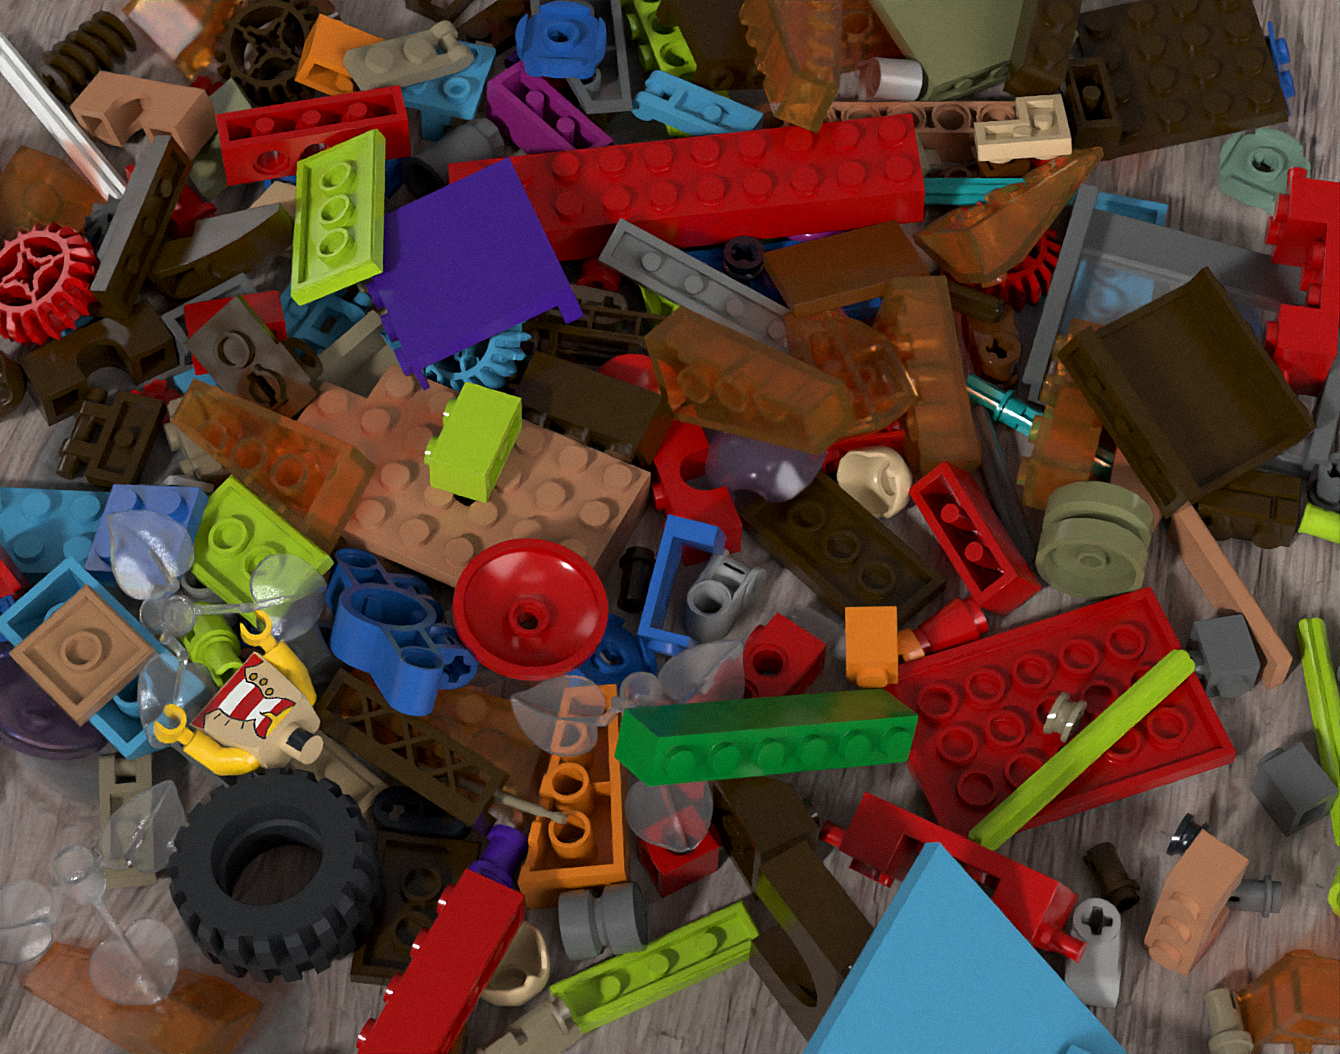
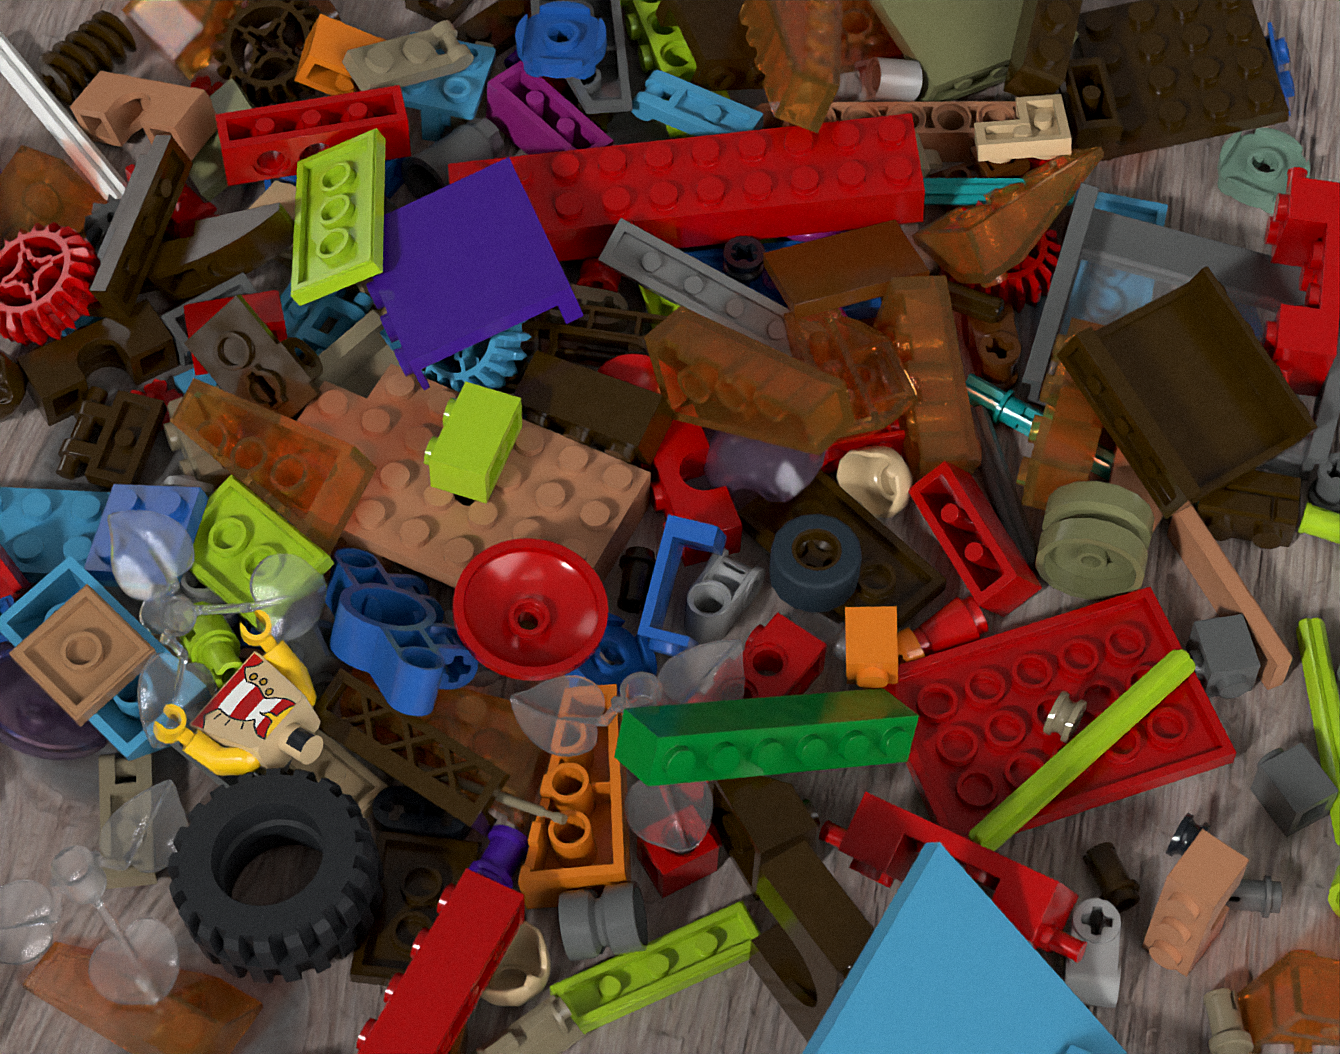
(815, 563): none -> black wheel

